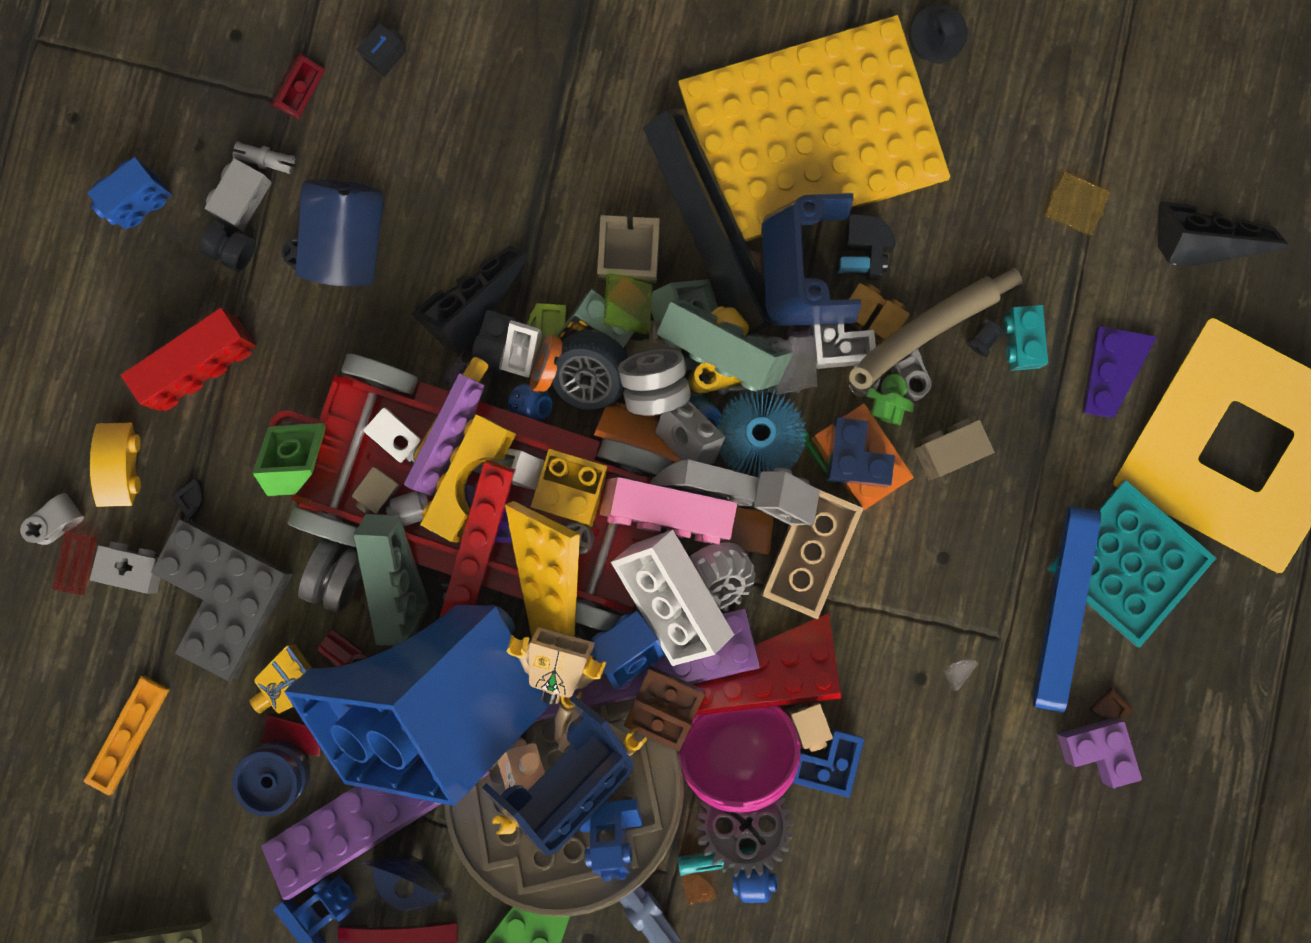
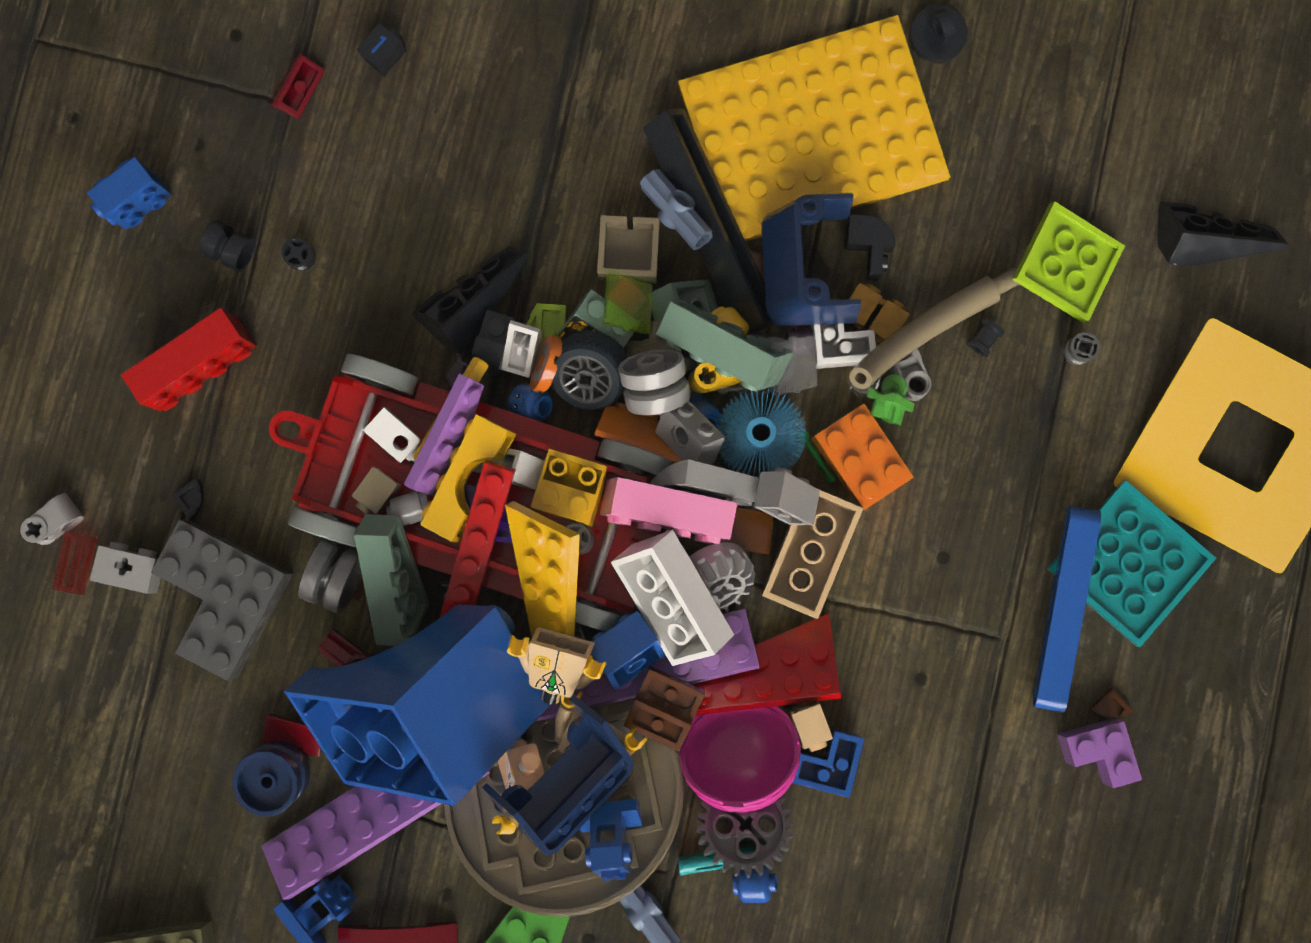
(114, 464): yellow brick -> none
(126, 735): light orange tile -> none
(237, 194): light grey brick -> none
(264, 157): light grey pin -> none
(277, 677): torso -> none
(288, 457): bright green slope -> none
(338, 233): dark blue piece -> none
(393, 868): dark blue piece -> none
(676, 209): none -> sand blue piece
(698, 889): clear orange tile -> none
(849, 460): dark blue brick -> none
(853, 265): dark azure tile -> none
(959, 672): clear slope -> none
(961, 446): dark tan piece -> none
(1025, 338): teal brick -> none
(1068, 262): none -> lime plate
(1076, 353): none -> dark grey wheel
(1077, 203): clear yellow piece -> none
(1113, 367): dark purple wing -> none

